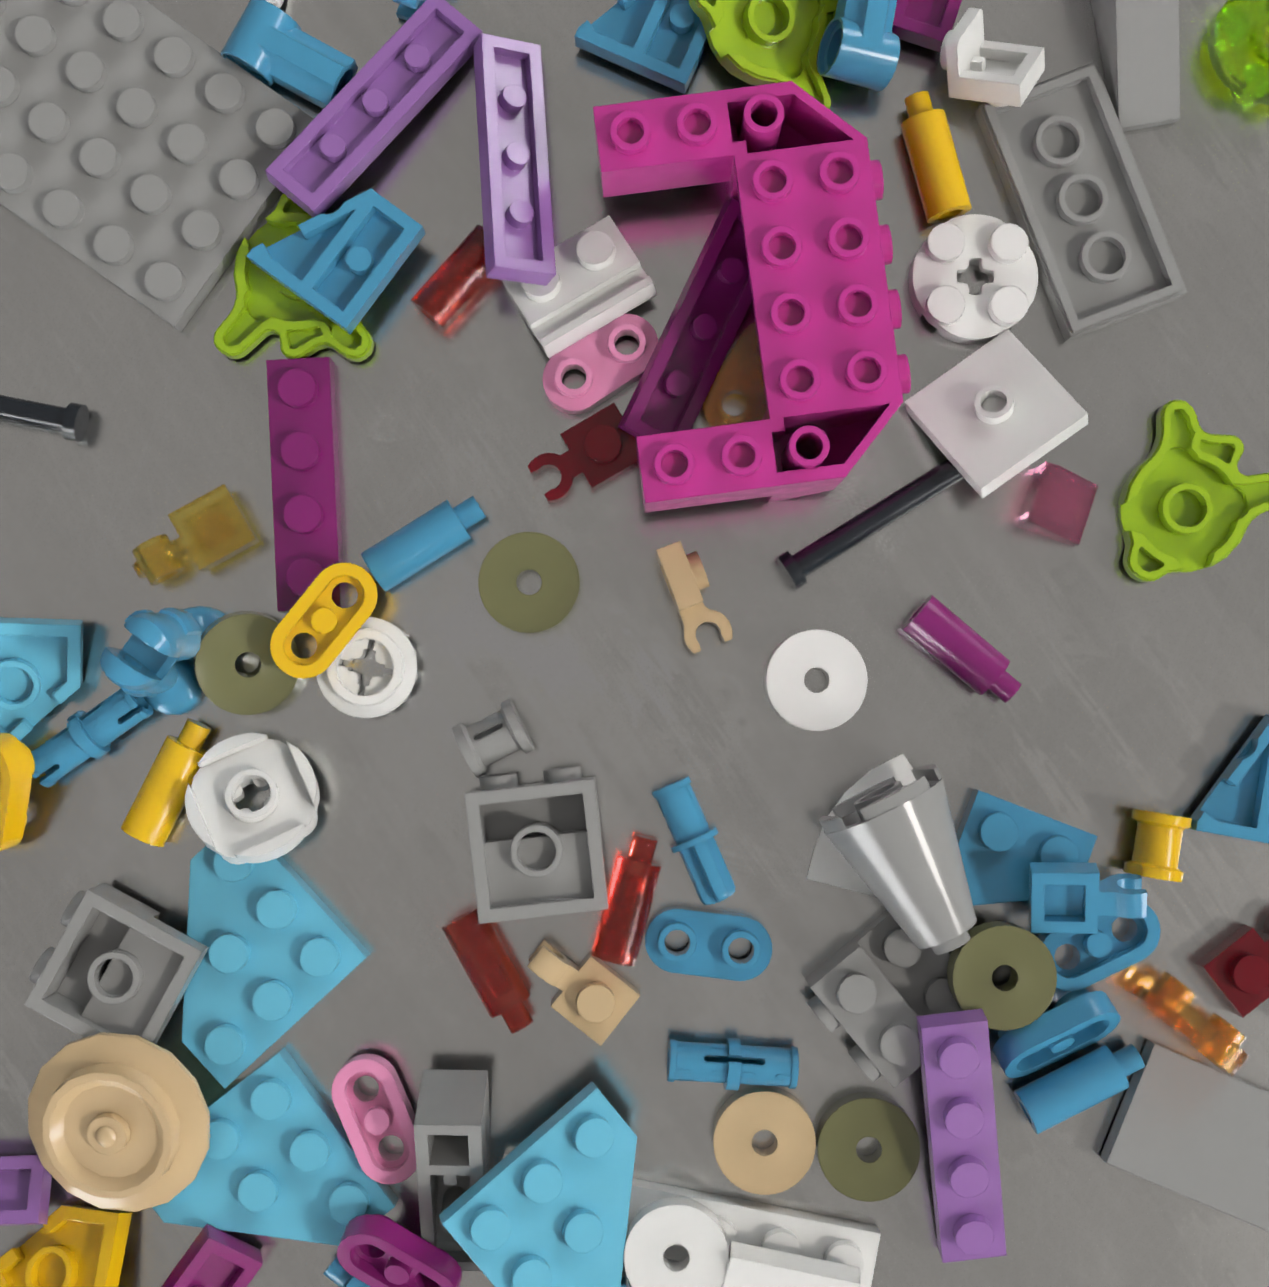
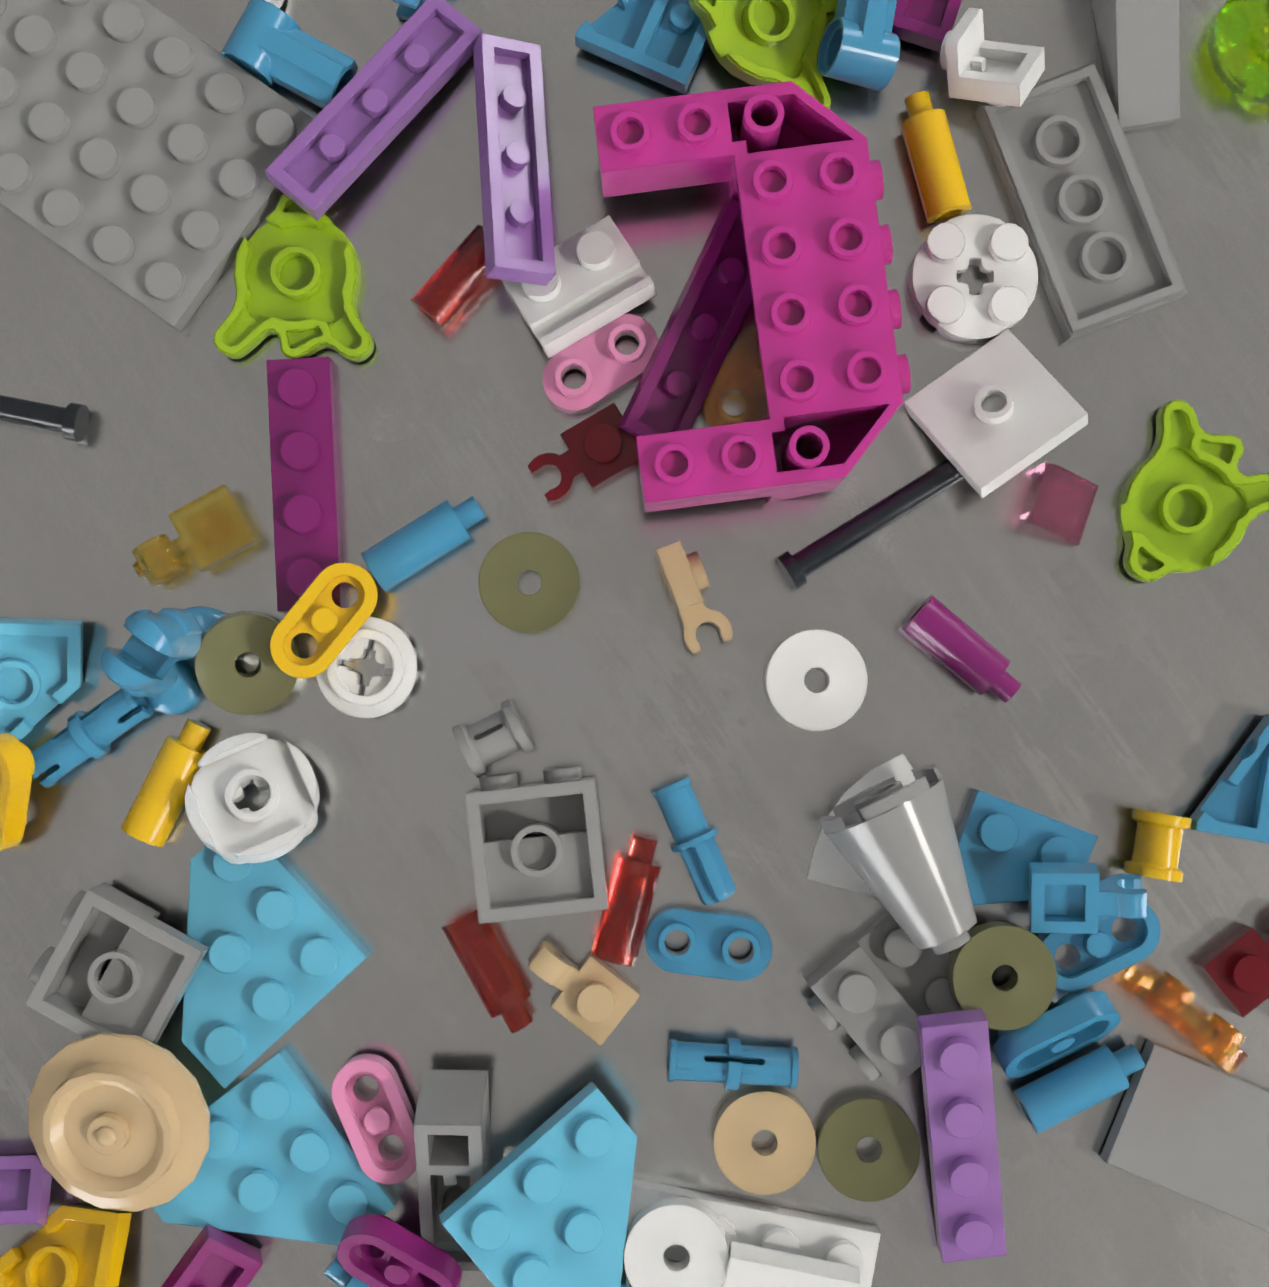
(343, 257): dark azure wing -> none

